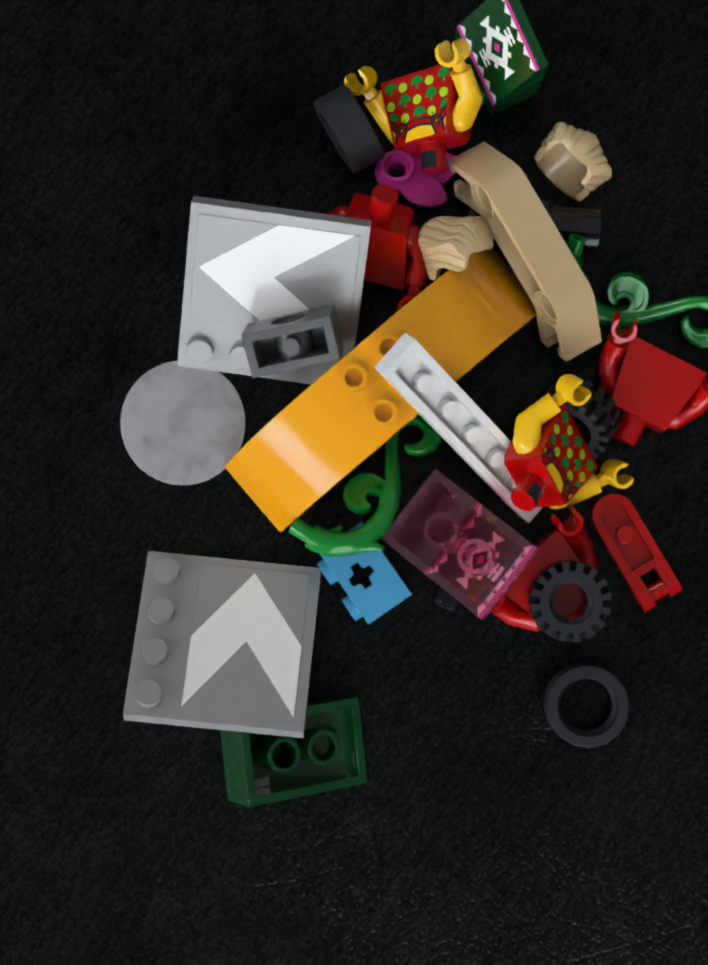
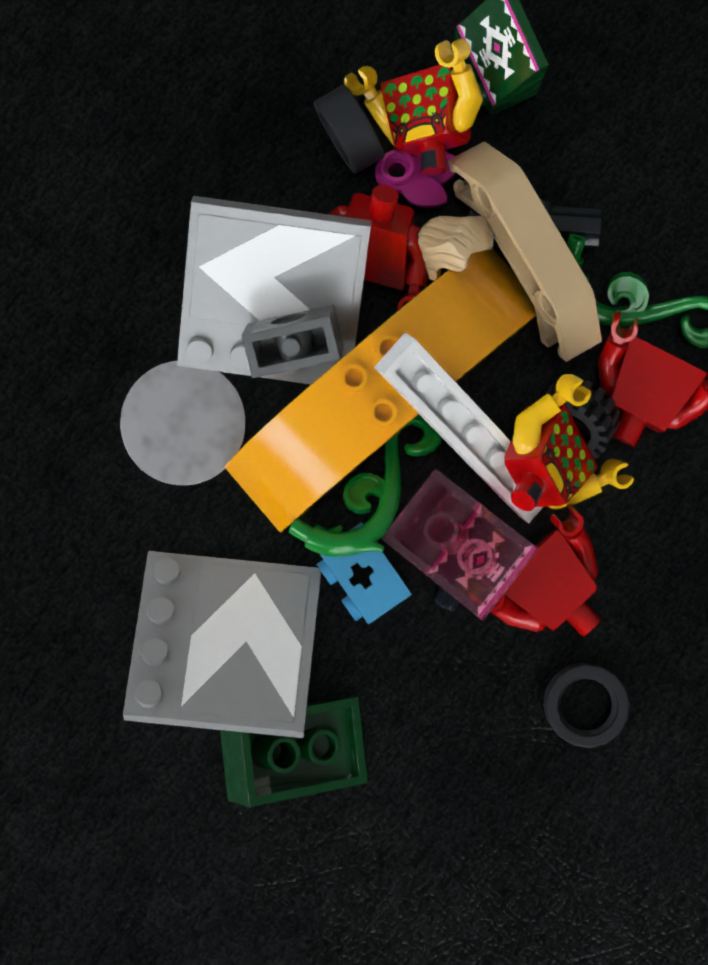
(573, 161): tan hair -> none
(596, 607): black tyre -> none
(633, 549): red plate -> none

